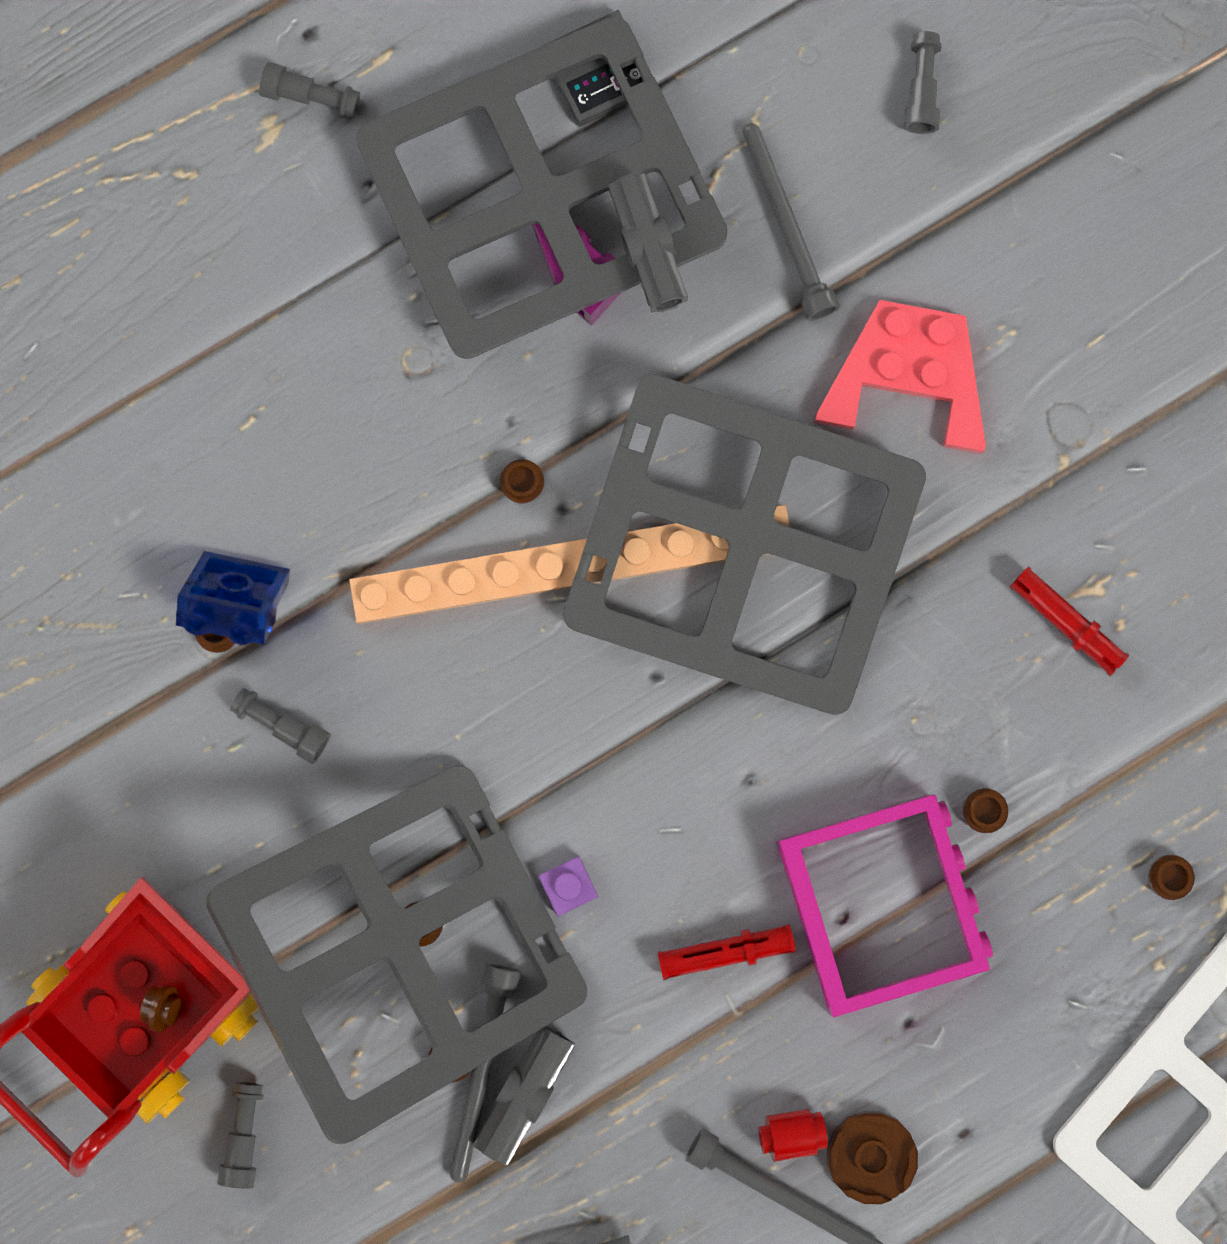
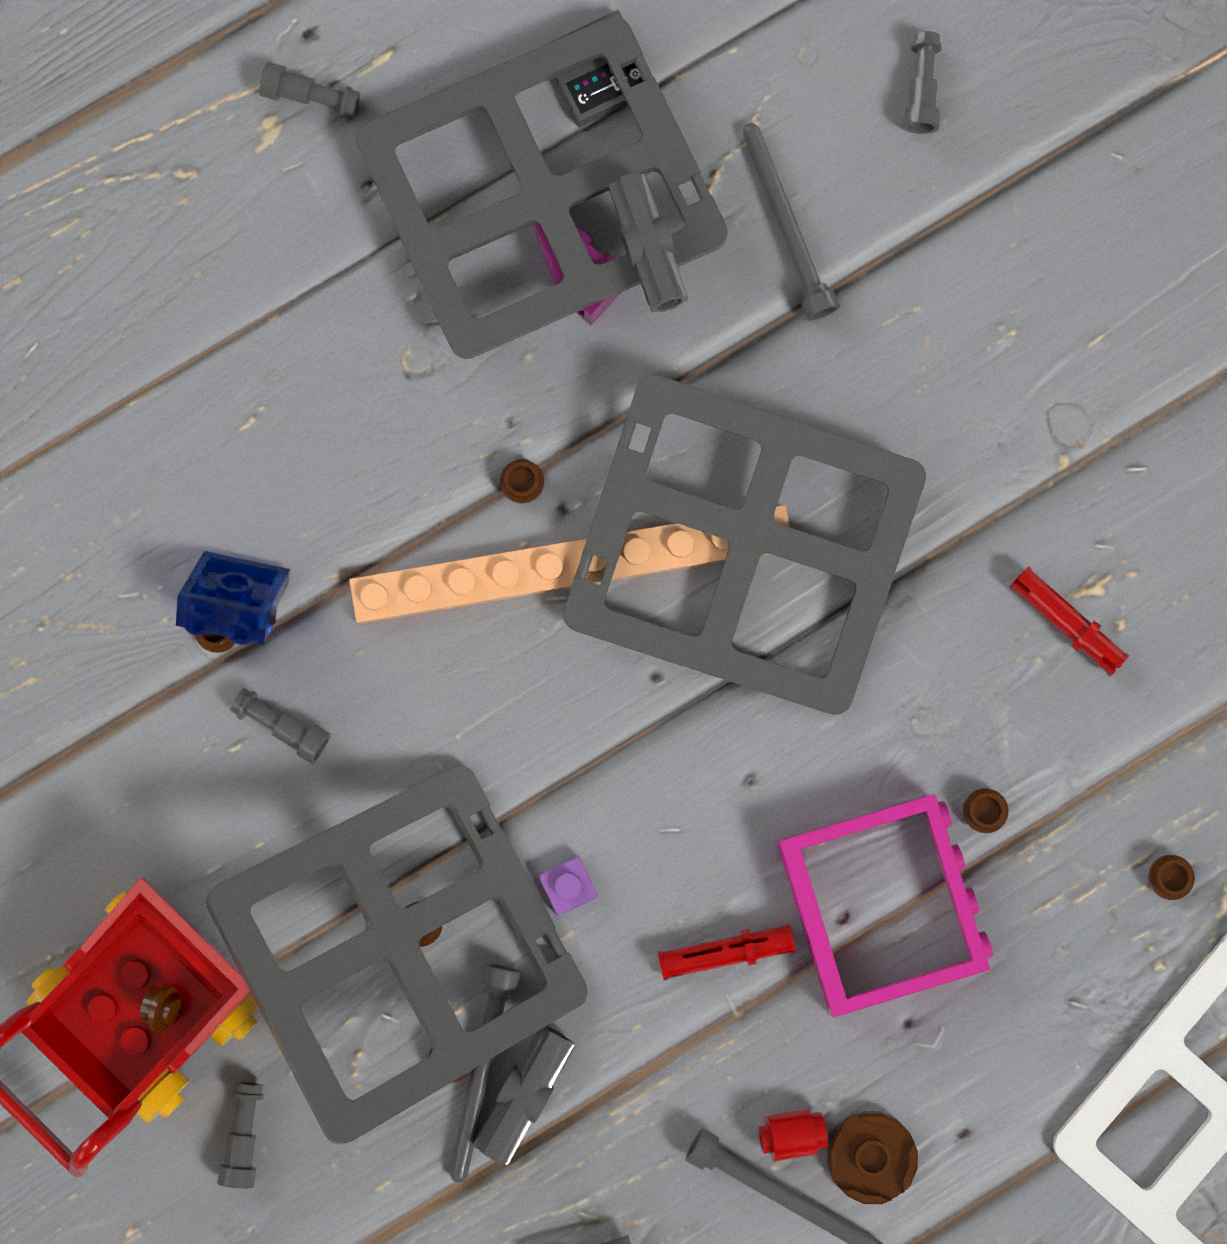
(915, 355): coral wing -> none

